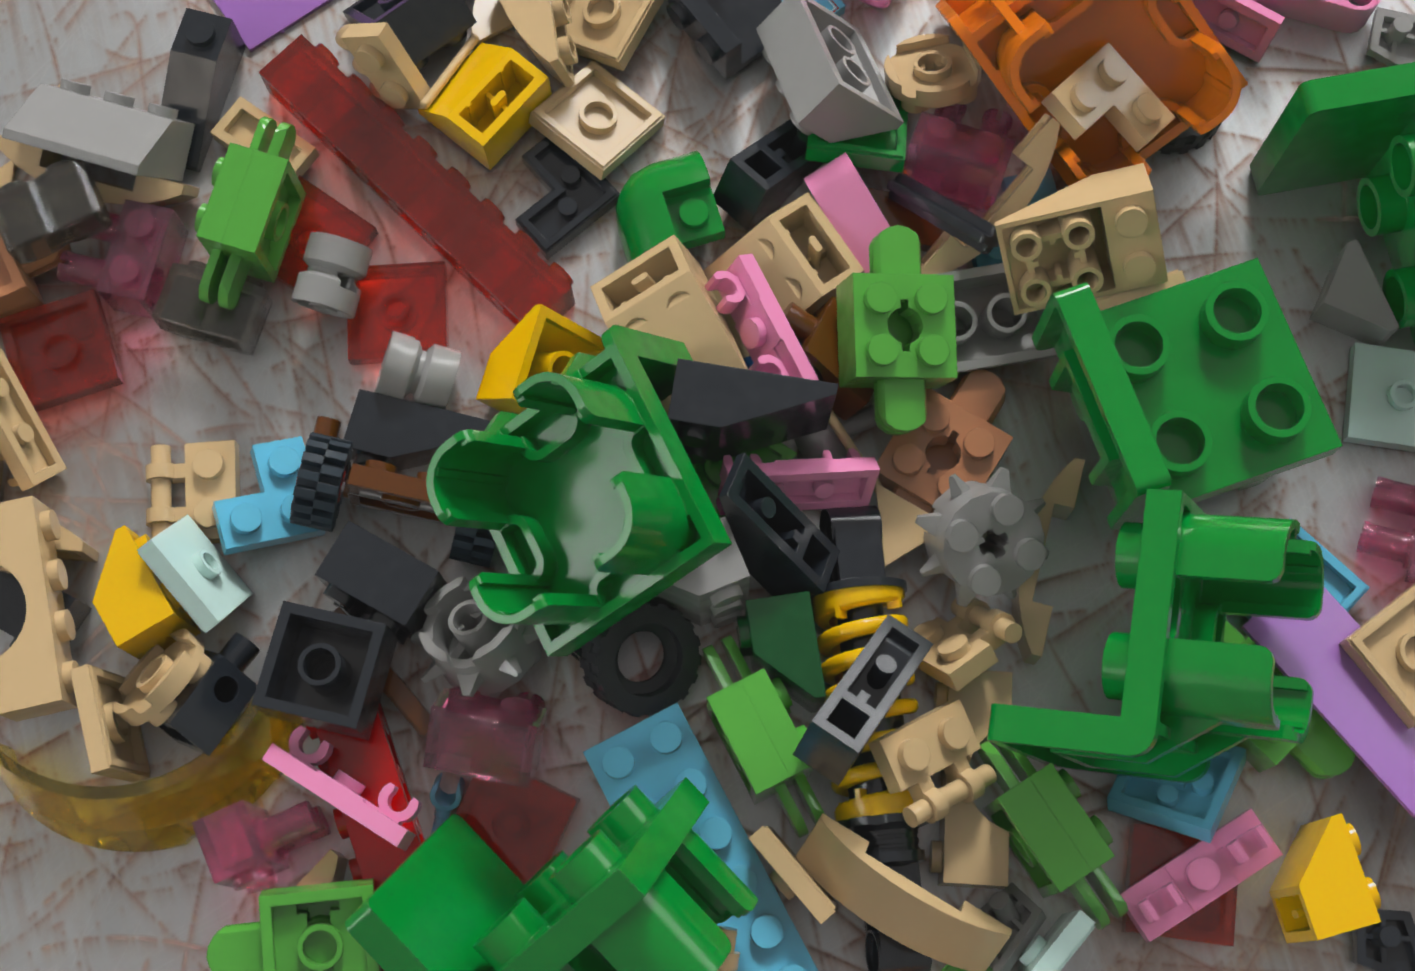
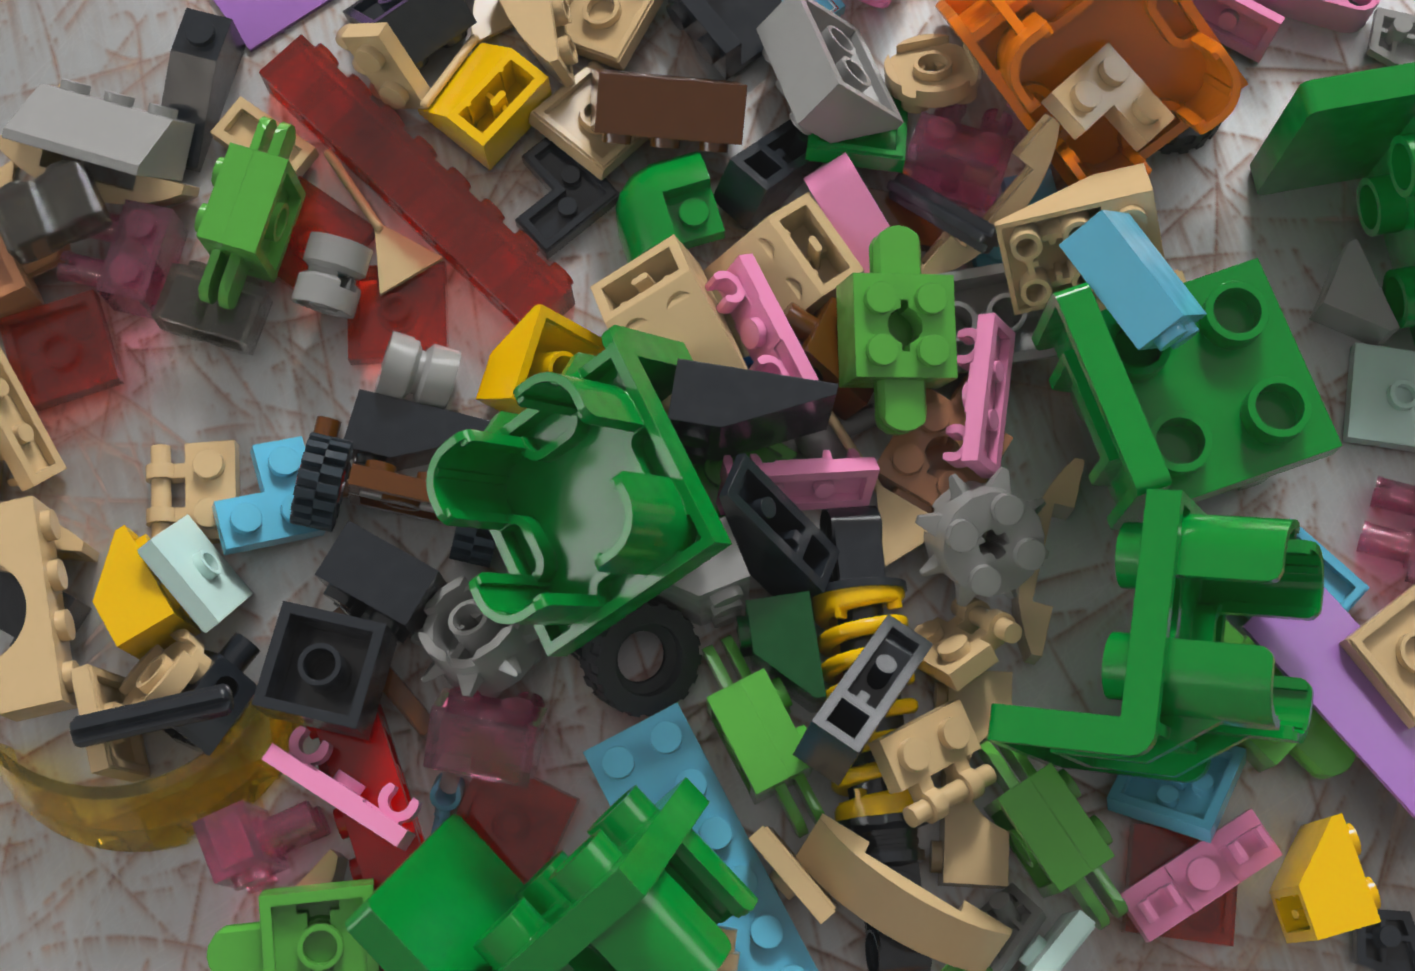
(151, 715): none -> black axle
(396, 255): none -> tan piece
(667, 109): none -> reddish brown slope
(984, 396): none -> bright pink plate
(1134, 281): none -> medium azure brick

